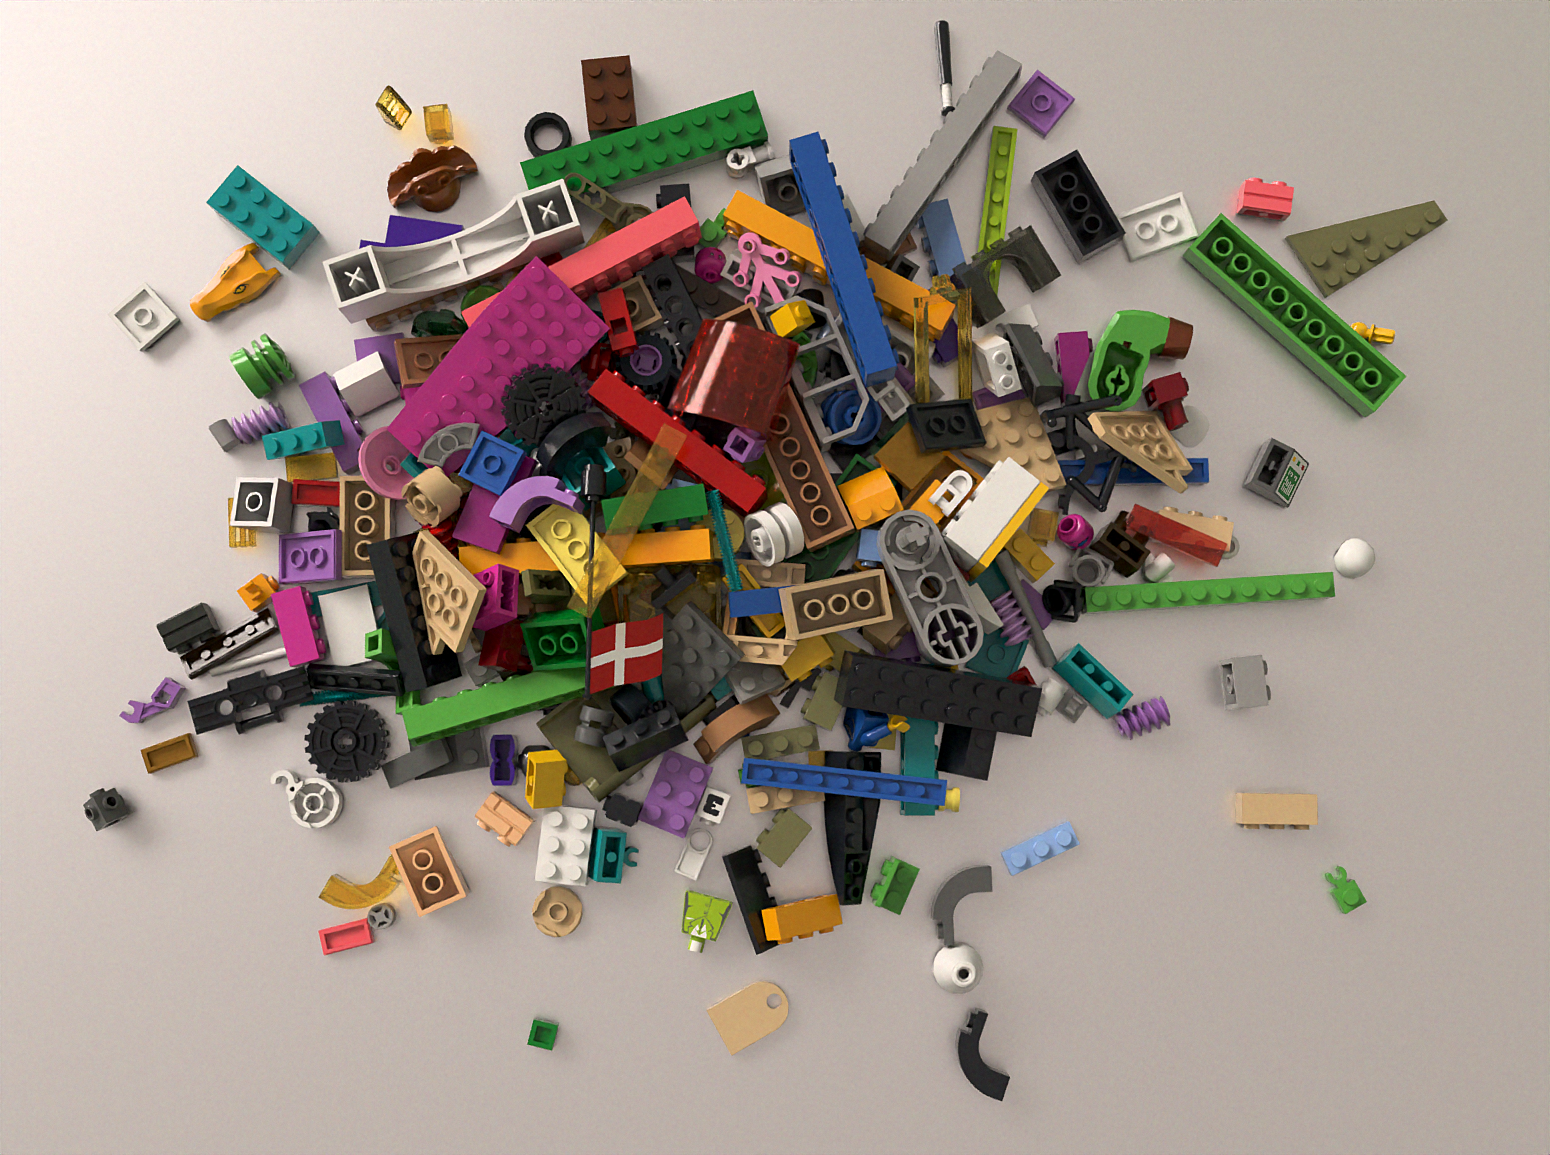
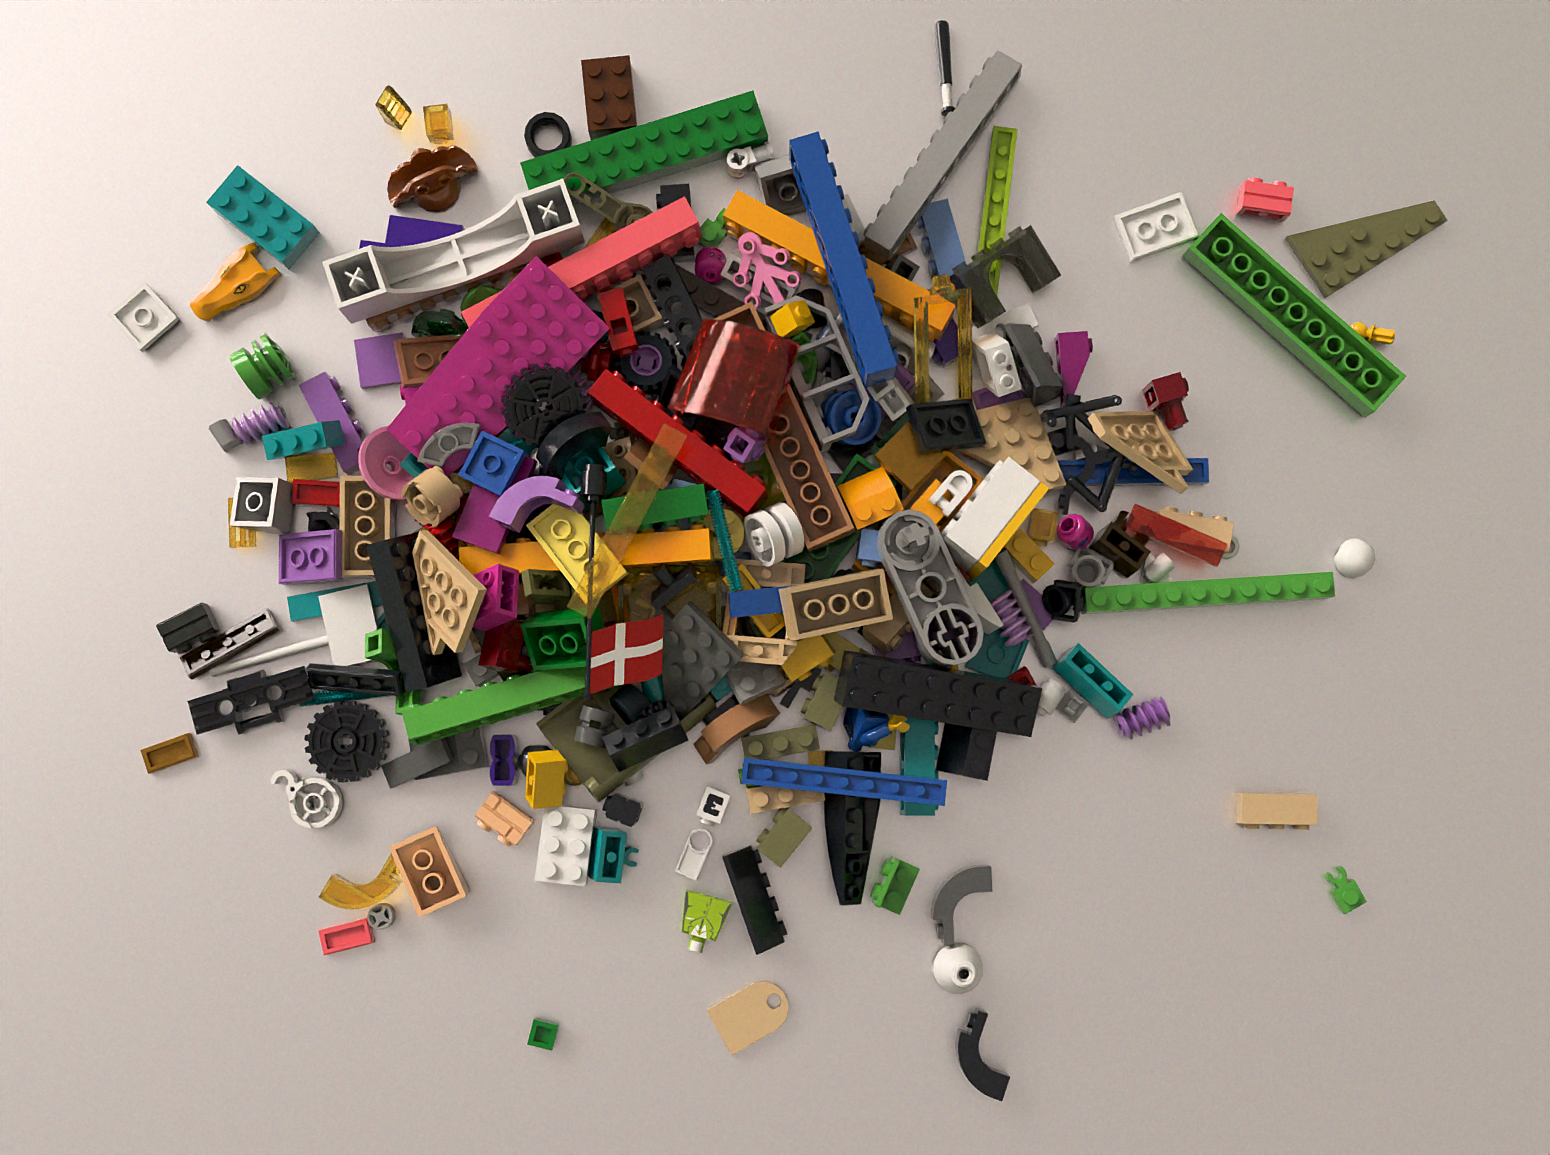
(105, 808): dark grey brick -> none
(144, 710): medium lavender piece -> none
(258, 592): light orange brick -> none
(298, 626): dark pink brick -> none
(366, 384): white slope -> none
(557, 911): tan tile -> none
(675, 793): medium lavender brick -> none
(802, 918): light orange brick -> none
(952, 800): light yellow wheel -> none
(1040, 848): light blue plate -> none
(1041, 103): medium lavender tile -> none
(1077, 206): black brick -> none
(1126, 352): bright green piece -> none
(1195, 430): white sticker -> none
(1245, 682): light grey brick -> none
(1277, 472): dark grey slope -> none

